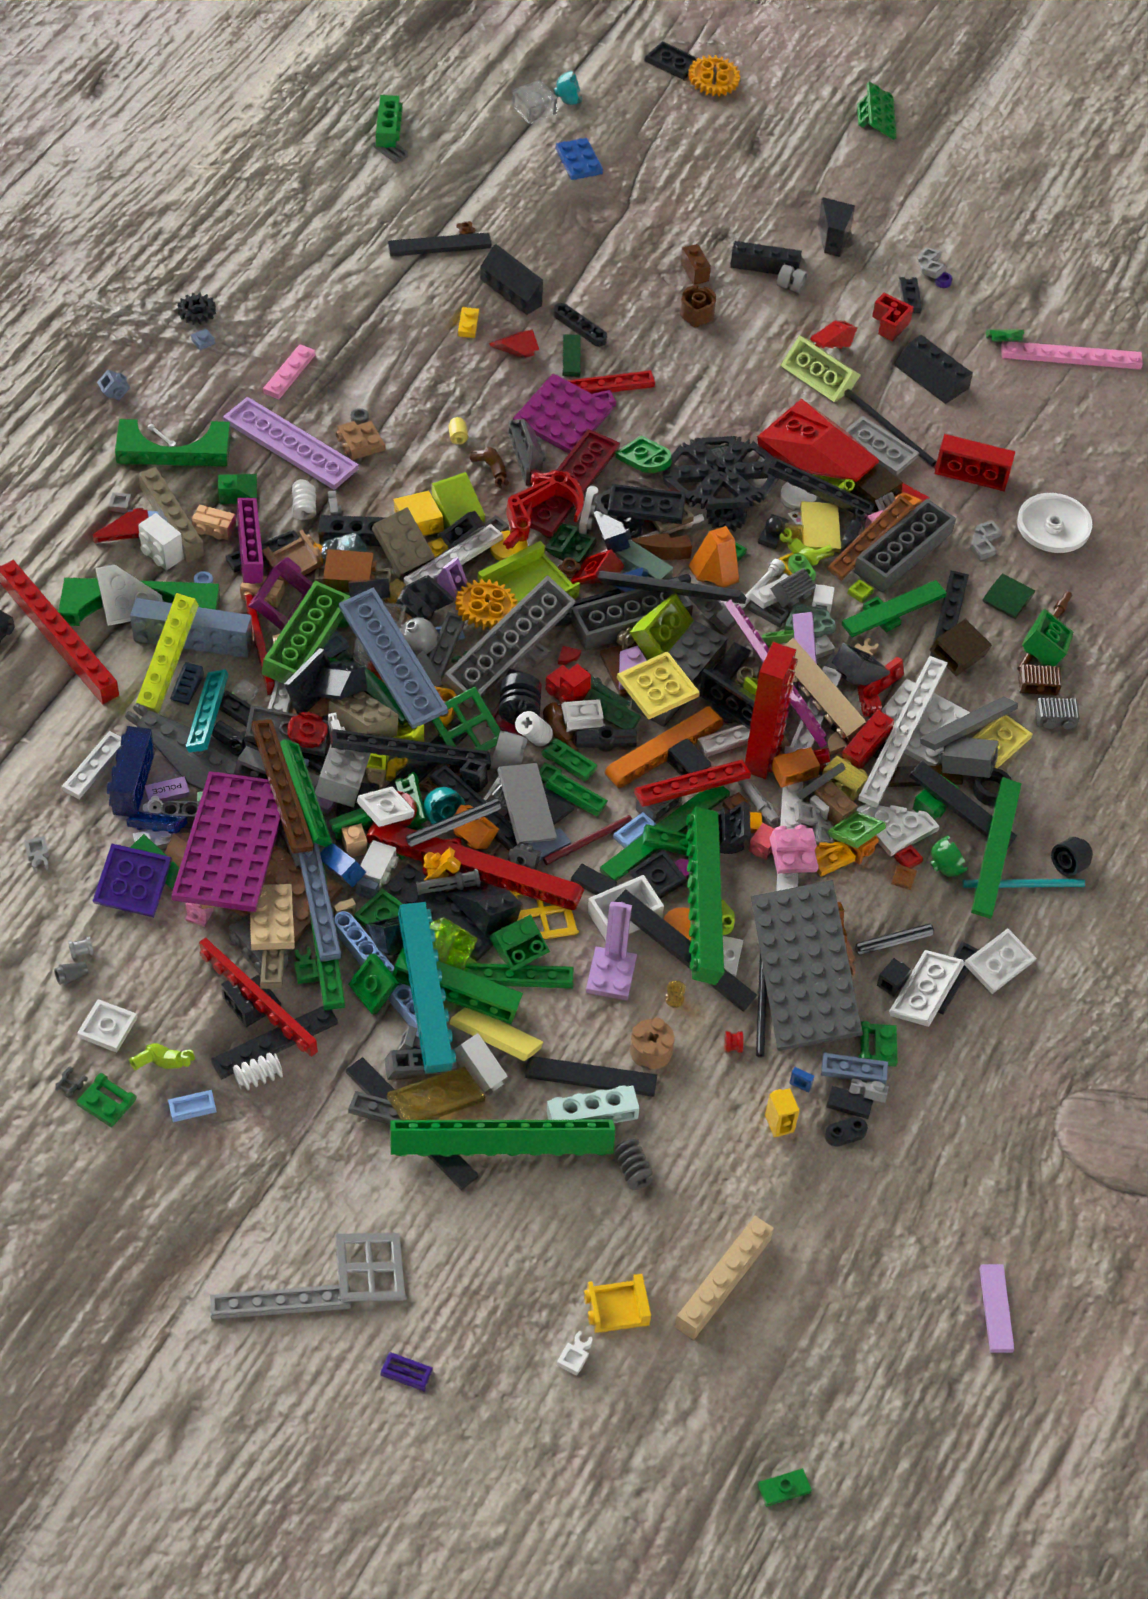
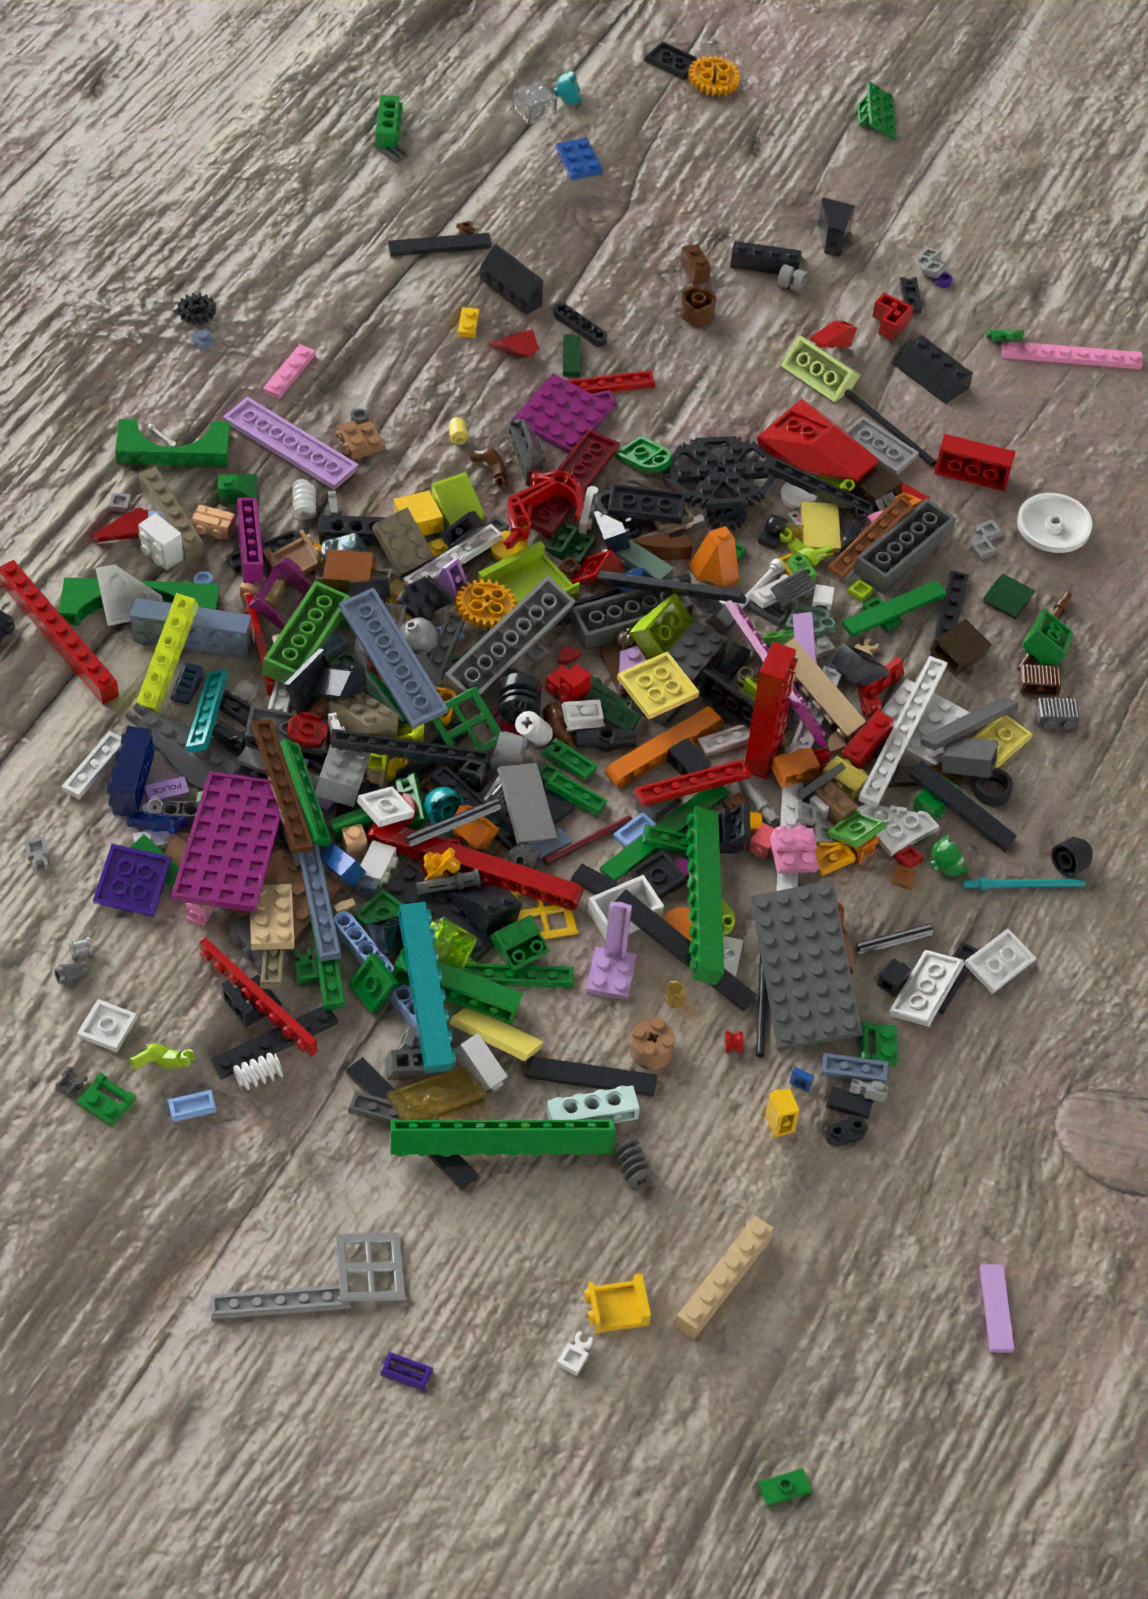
(113, 384): sand blue brick -> none
(996, 848): green tile -> none

